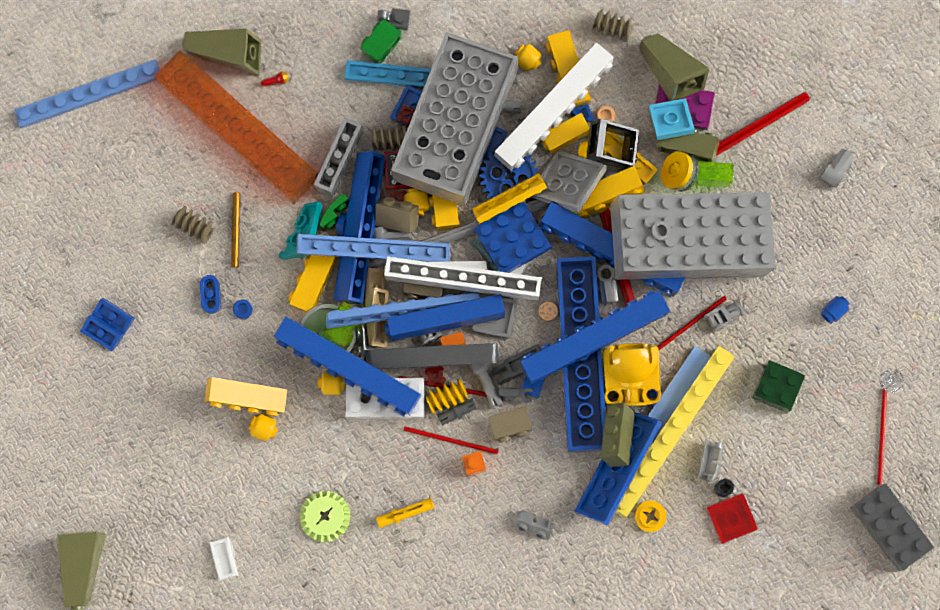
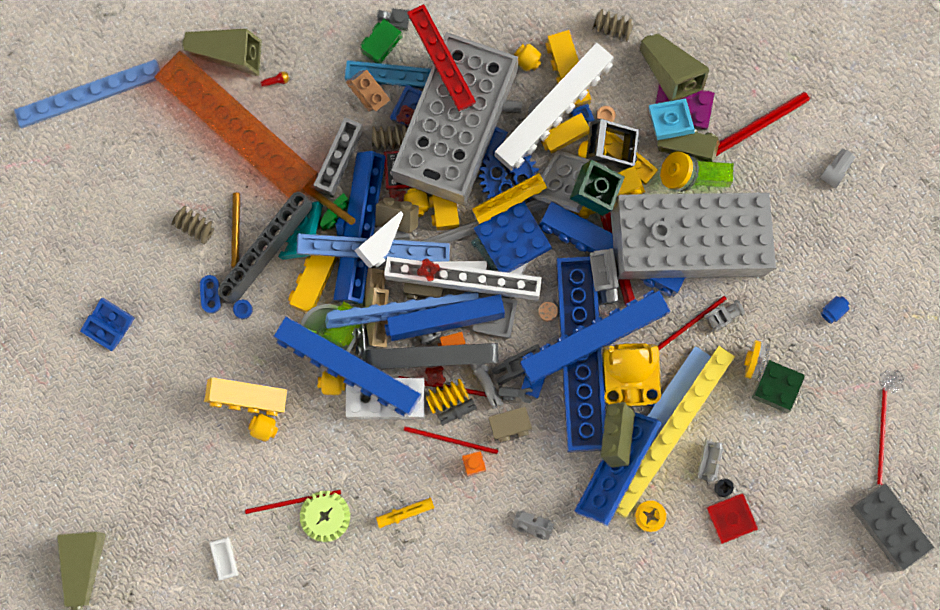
(256, 251): none -> dark grey beam
(285, 503): none -> red axle
(330, 205): none -> pearl gold bar
(367, 90): none -> medium nougat window
(379, 243): none -> white slope
(426, 263): none -> clear red plate
(441, 57): none -> red tile
(597, 187): none -> dark green brick
(603, 270): none -> light grey hinge
(757, 360): none -> piece

